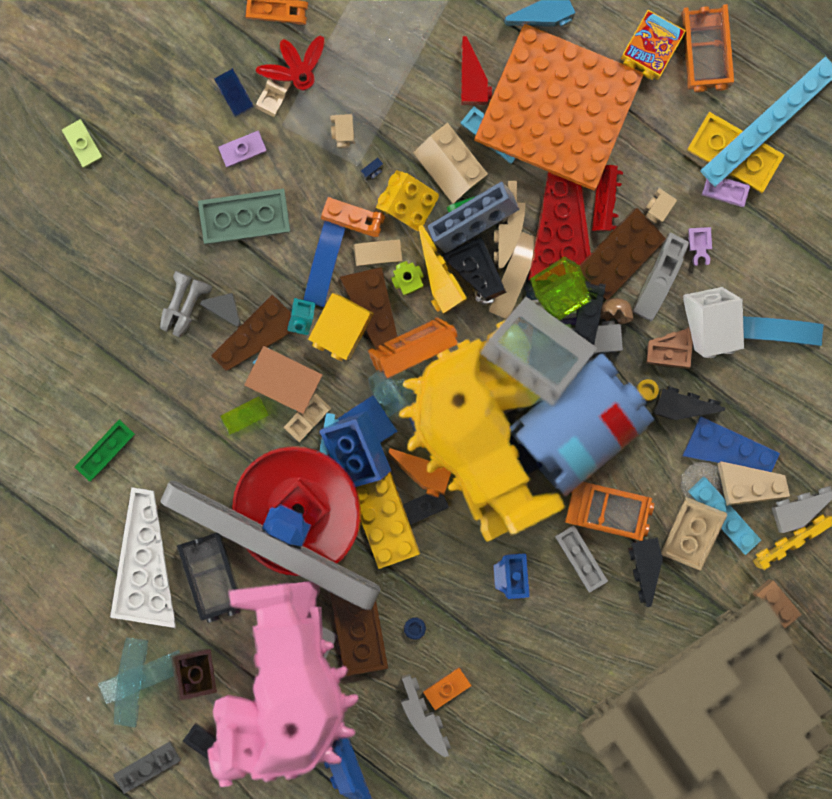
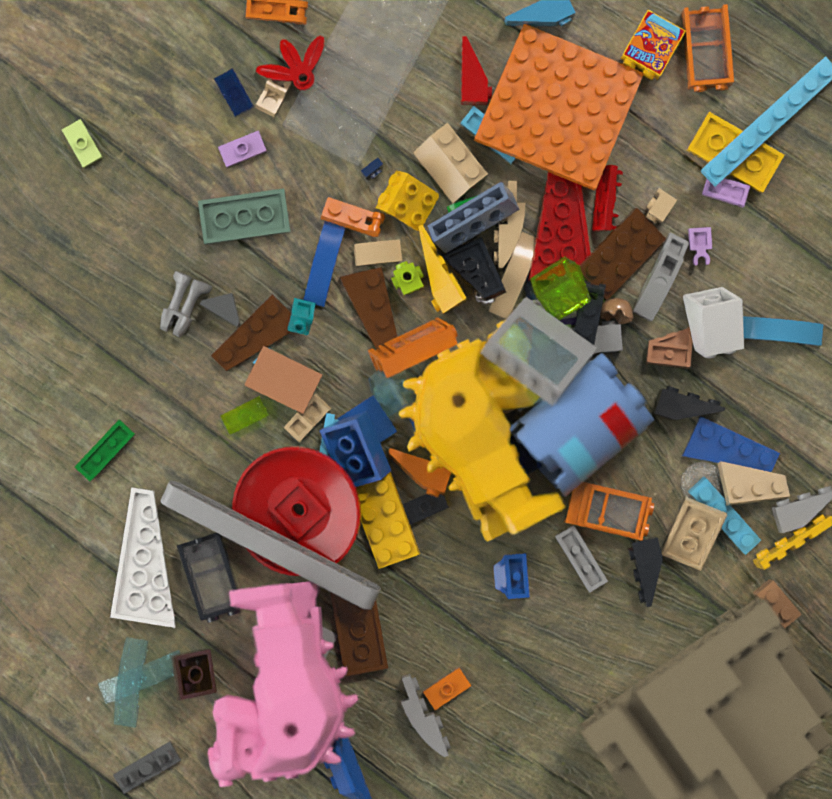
(200, 740): black plate -> none
(286, 525): blue slope -> none
(340, 327): yellow brick -> none
(343, 130): tan brick -> none
(414, 628): dark blue tile -> none
(648, 389): yellow tile -> none

